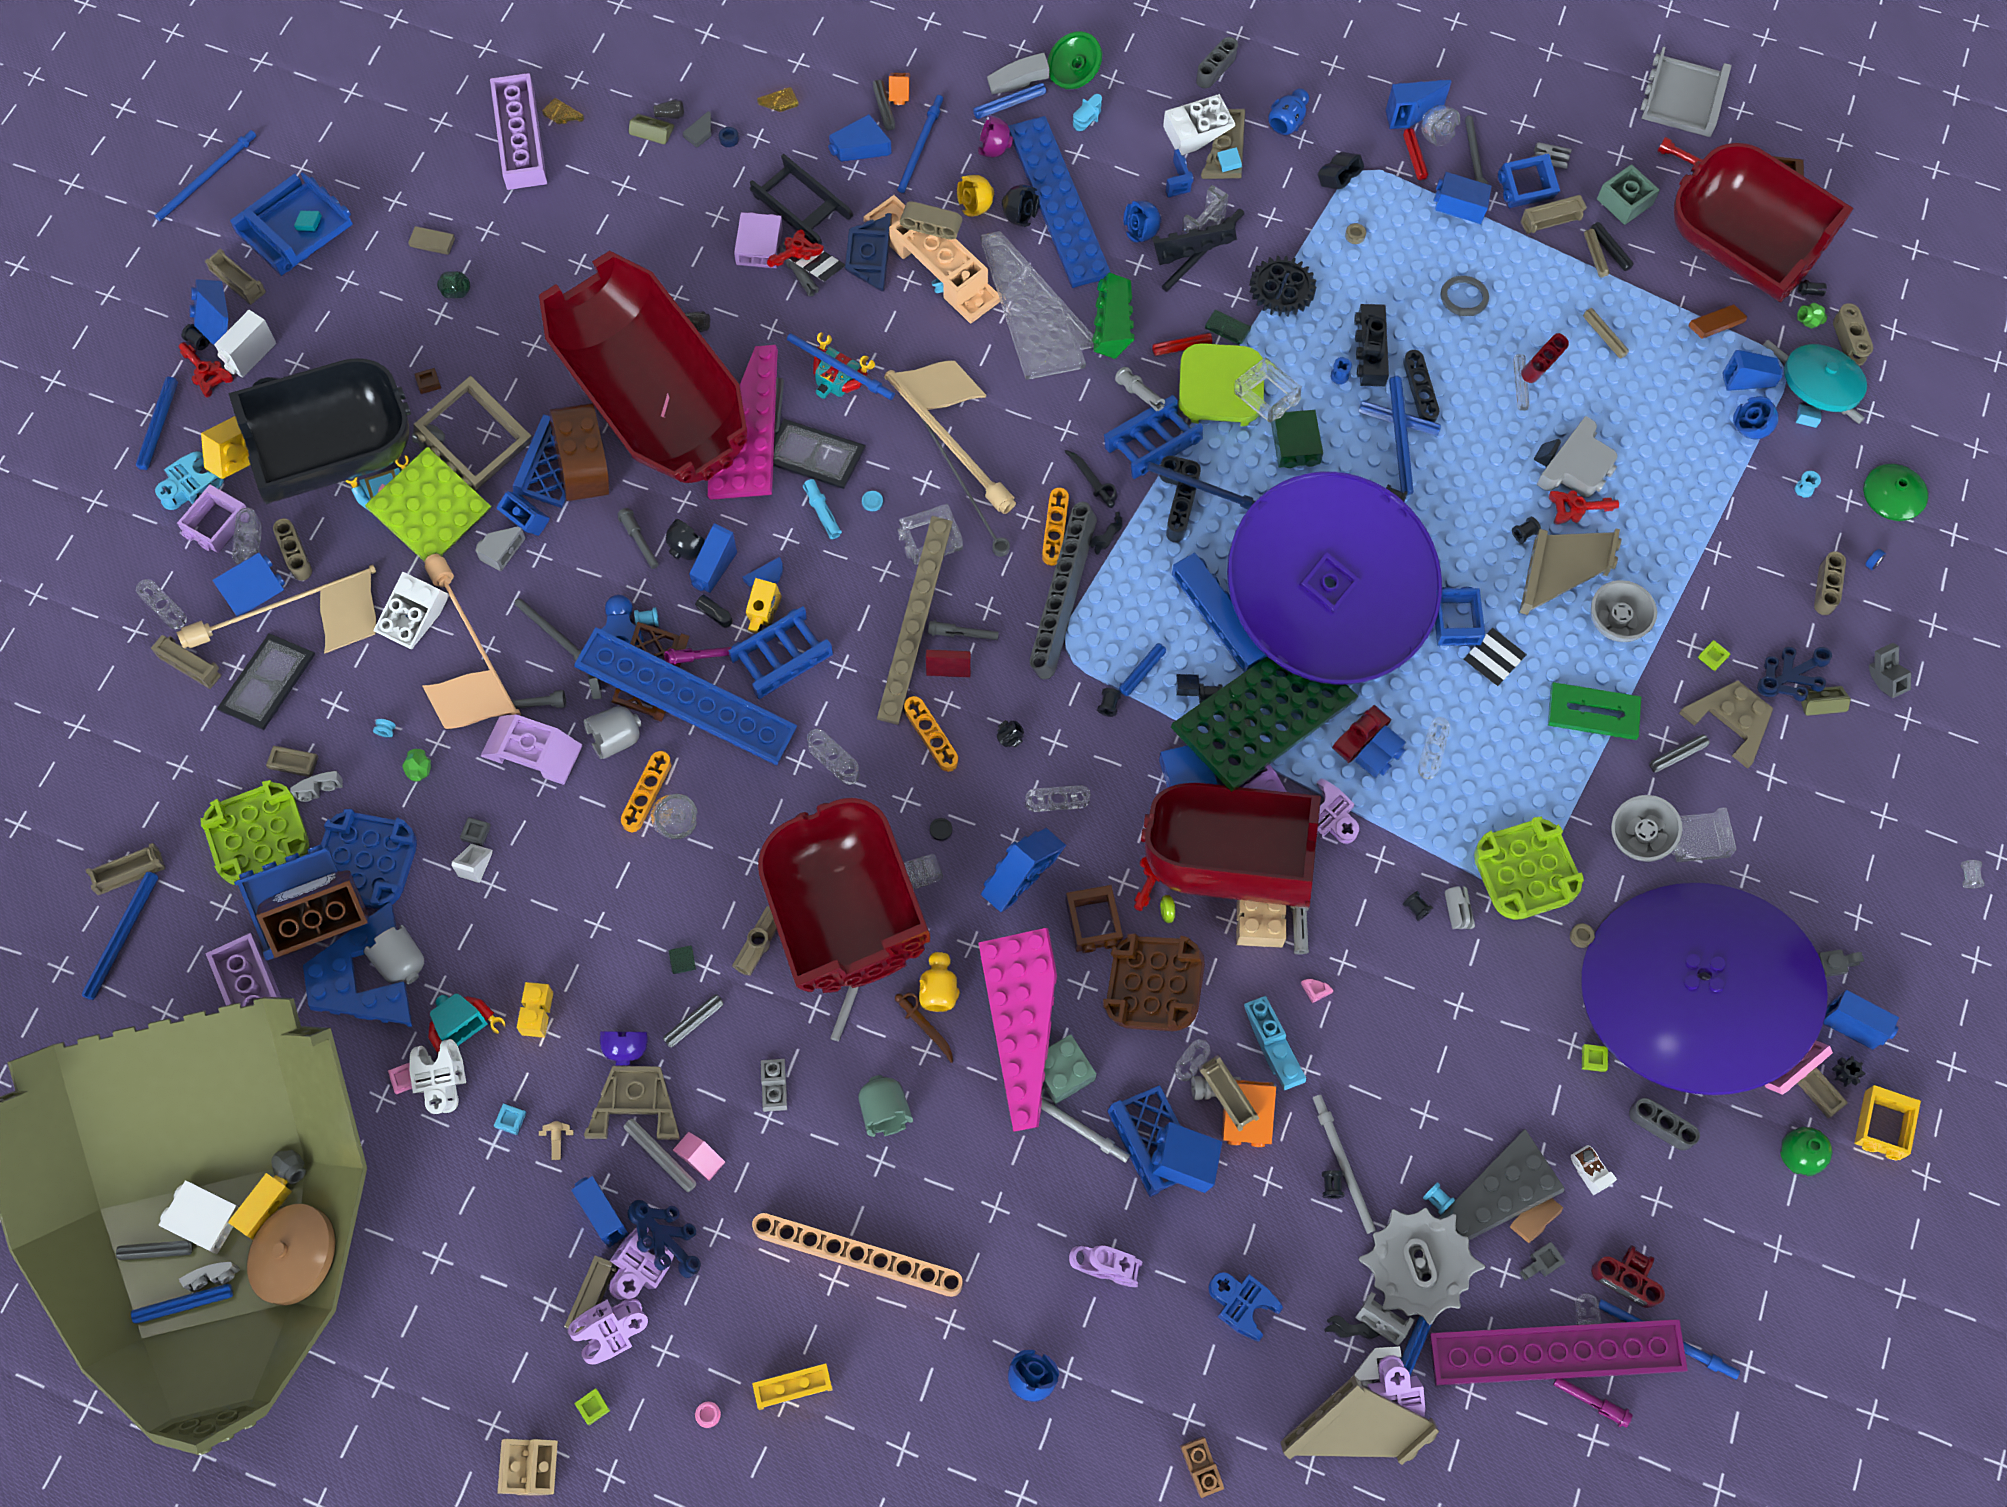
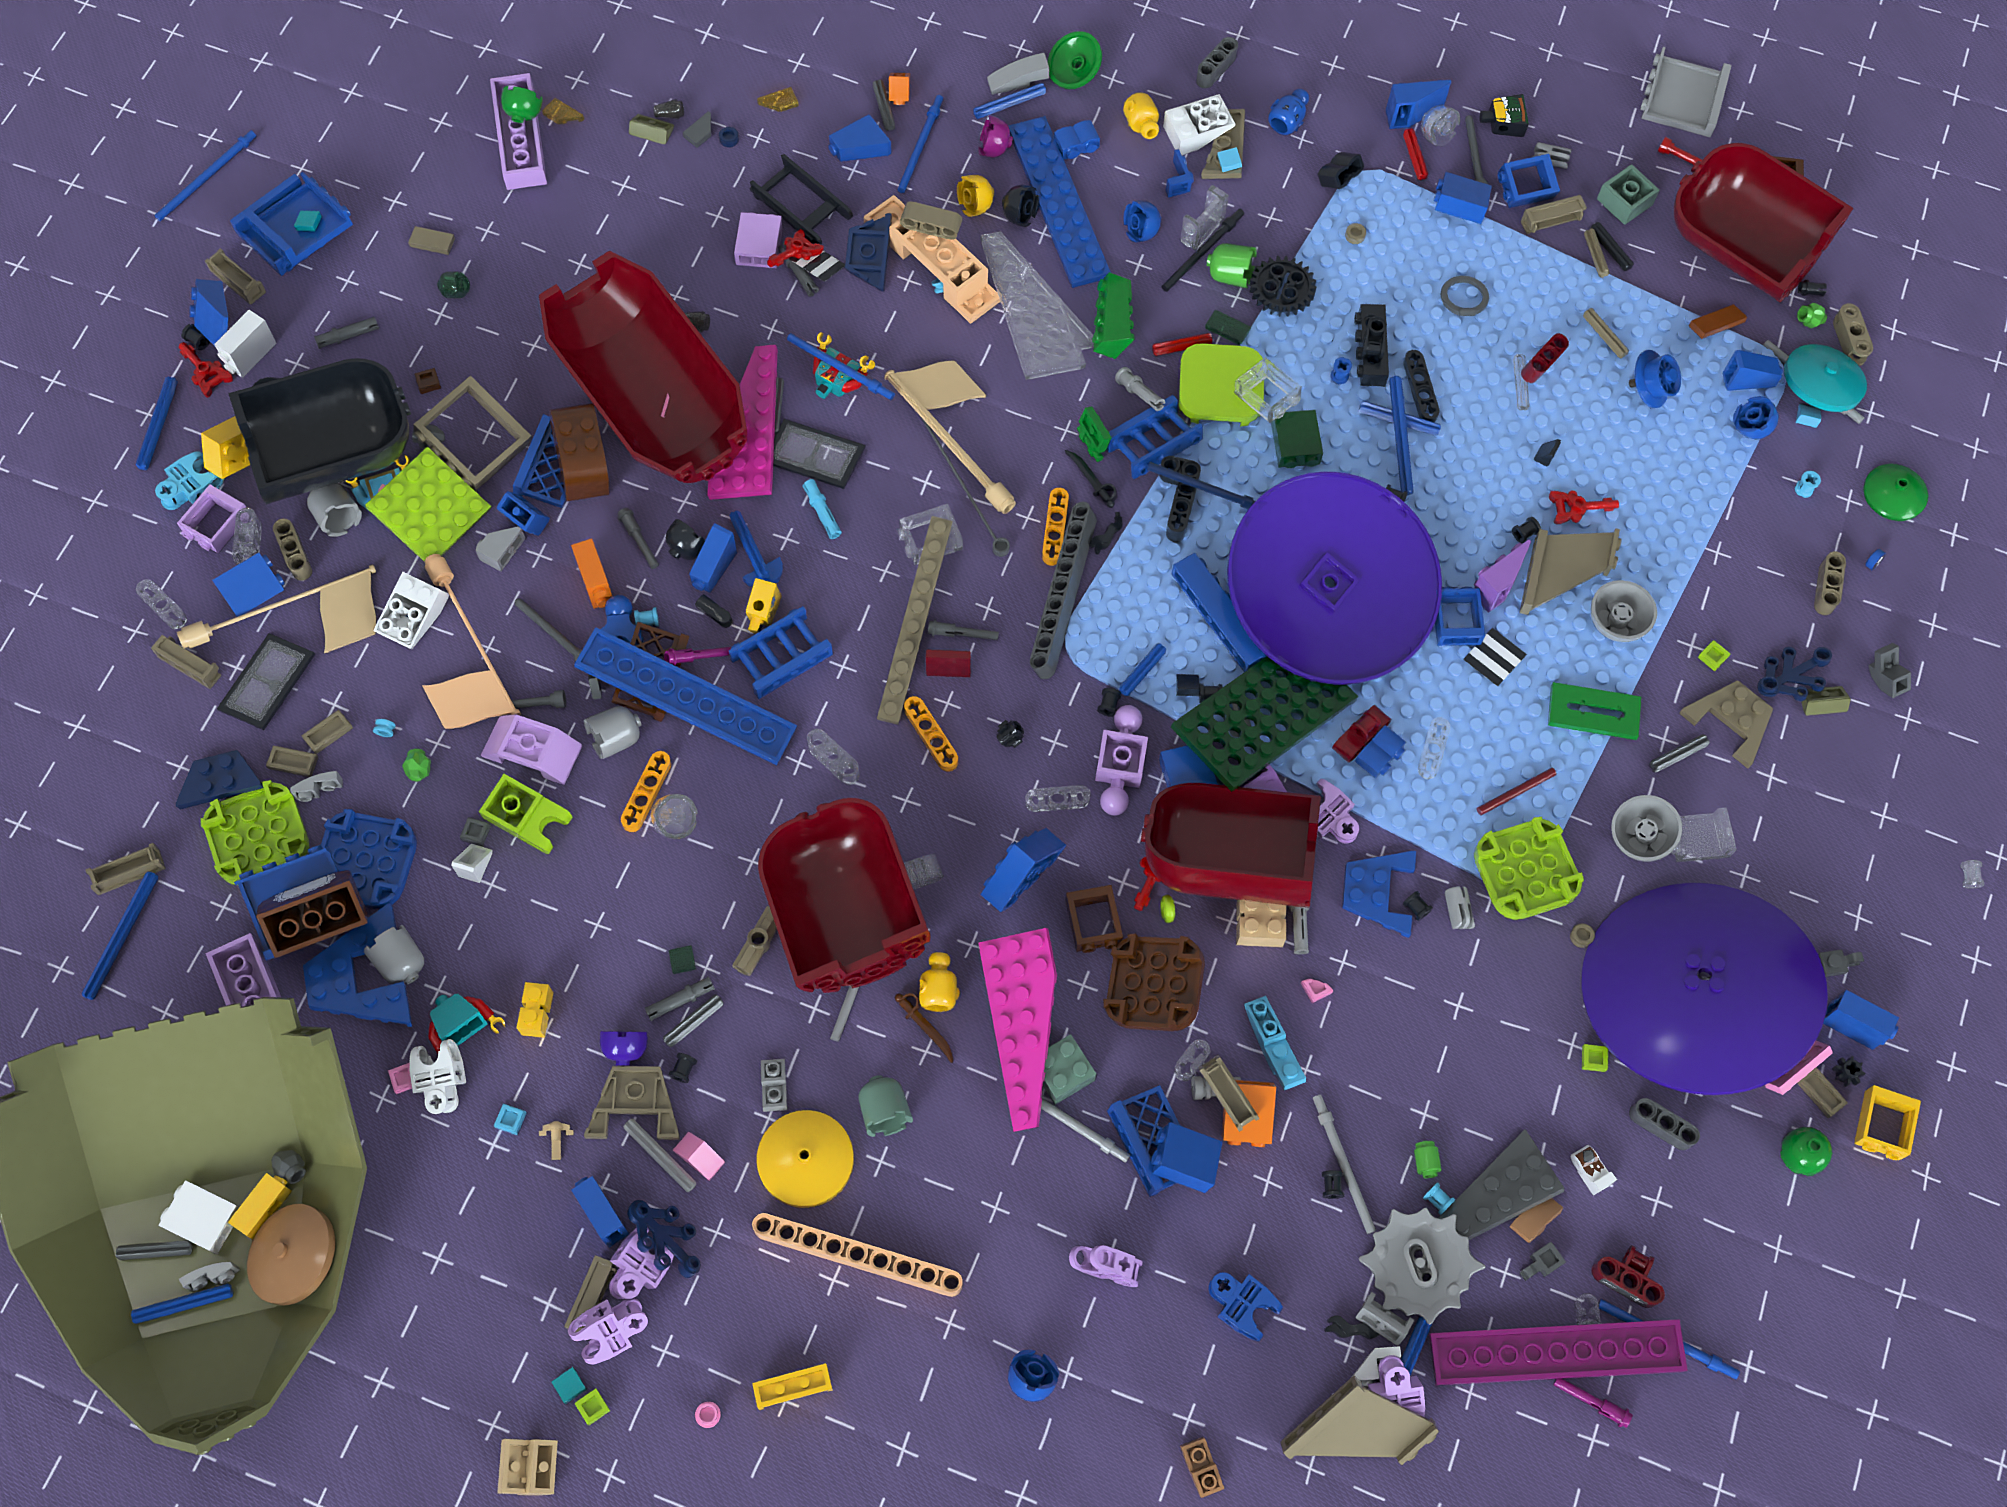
(217, 778): none -> dark blue wing
(327, 731): none -> dark tan tile
(333, 509): none -> light grey cylinder
(346, 332): none -> dark grey pin
(520, 104): none -> green cylinder
(529, 816): none -> lime brick
(569, 1385): none -> teal tile
(592, 572): none -> orange brick
(680, 998): none -> dark grey pin
(682, 1068): none -> black bush
(749, 545): none -> blue axle
(809, 1180): none -> yellow dish
(872, 500): medium azure piece -> none
(940, 829): black piece -> none
(1077, 139): none -> blue brick
(1087, 113): medium azure arm -> none
(1093, 433): none -> green plate
(1121, 759): none -> lavender brick
(1142, 114): none -> yellow piece
(1196, 241): black wing -> none
(1232, 264): none -> bright green cylinder
(1369, 886): none -> blue wing
(1427, 1159): none -> bright green brick
(1498, 579): none -> medium lavender slope
(1507, 116): none -> torso
(1516, 791): none -> dark red bar
(1580, 462): light grey brick -> none
(1656, 378): none -> blue piece

